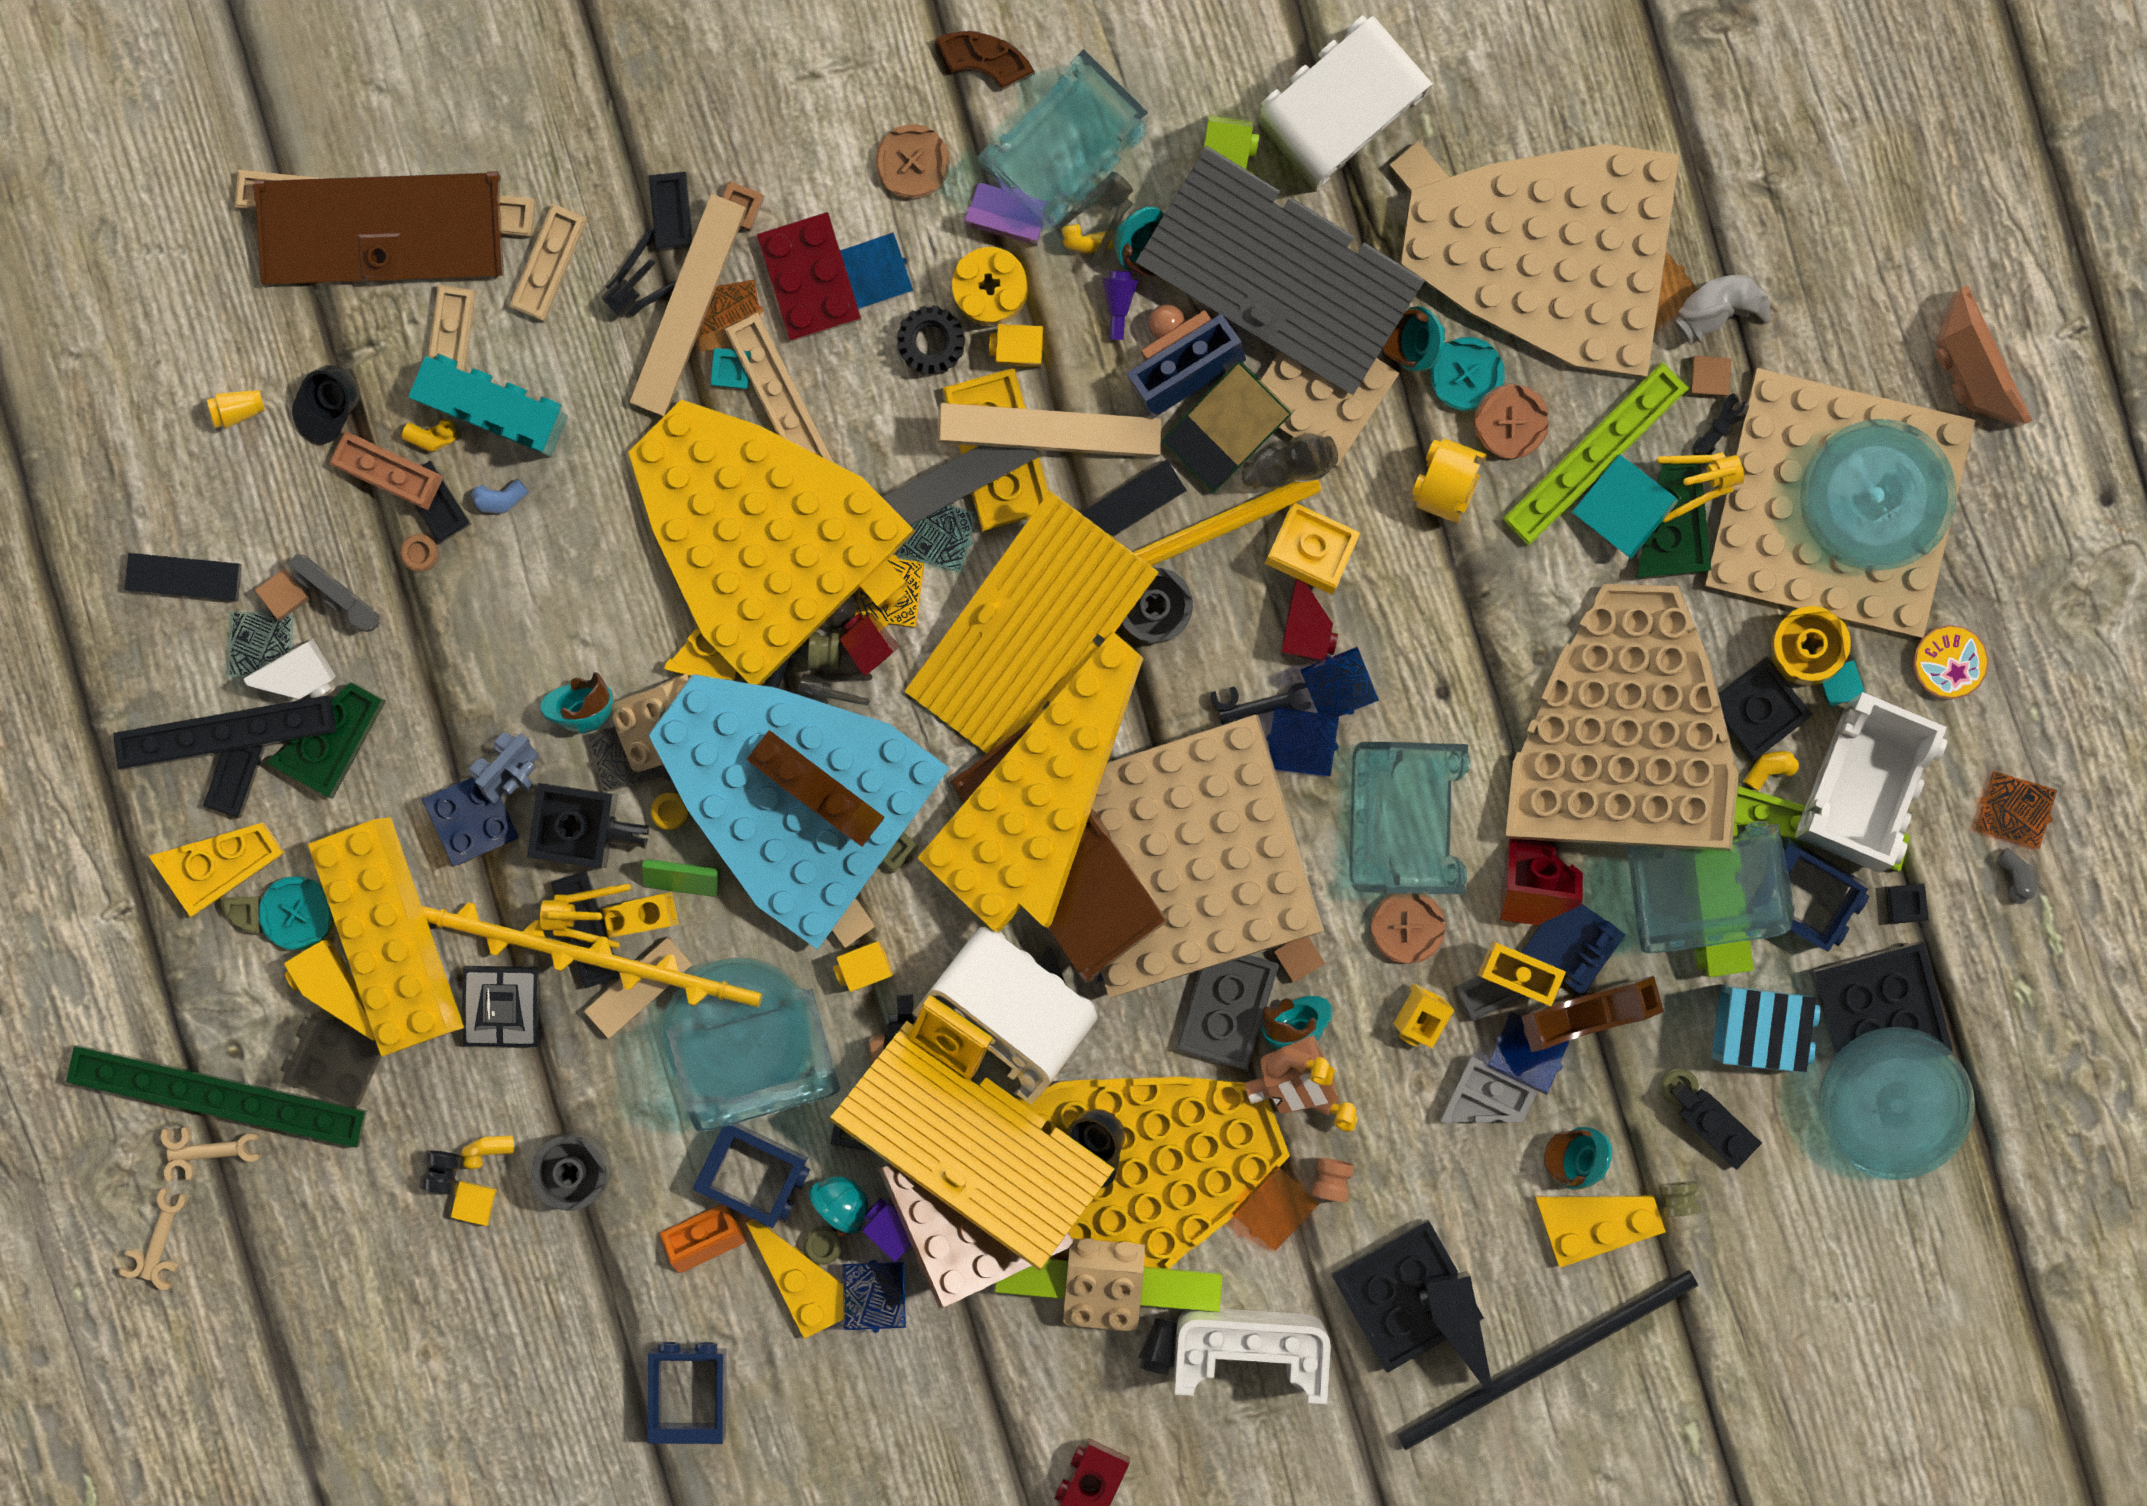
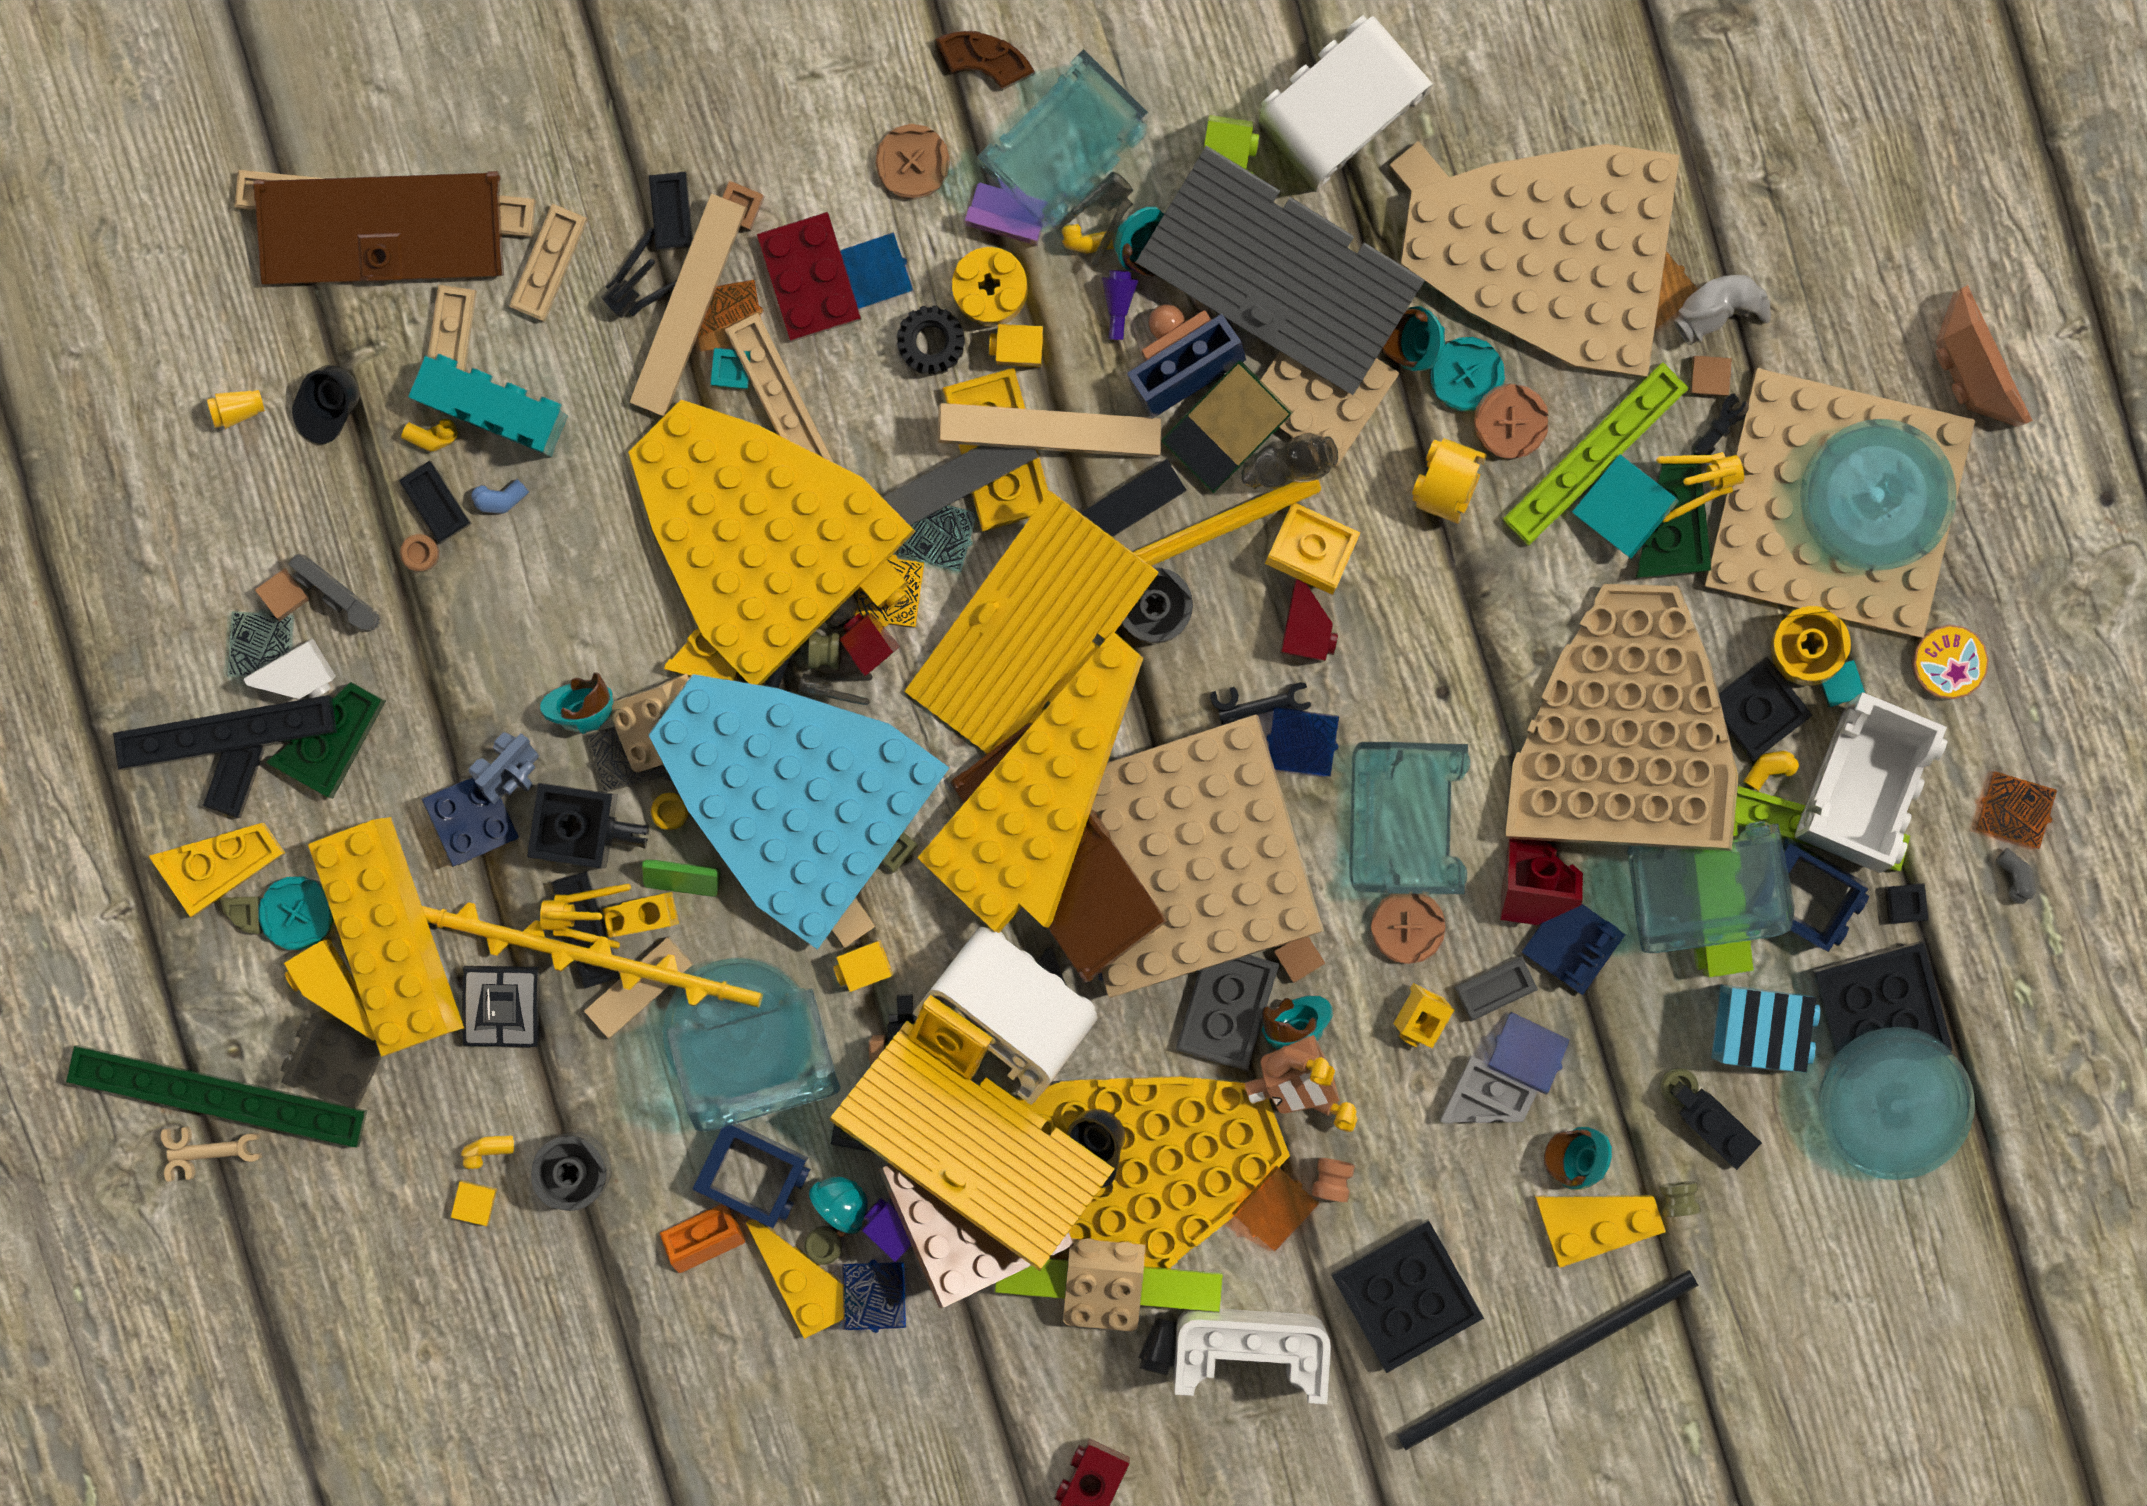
(149, 1266): tan bar -> none
(183, 576): black tile -> none
(386, 470): nougat tile -> none
(441, 1172): black wheel -> none
(686, 1433): dark blue window -> none
(815, 788): reddish brown arch -> none
(1340, 683): clear blue piece -> none
(1455, 1313): black slope -> none
(1521, 973): yellow brick -> none
(1592, 1013): reddish brown arch -> none

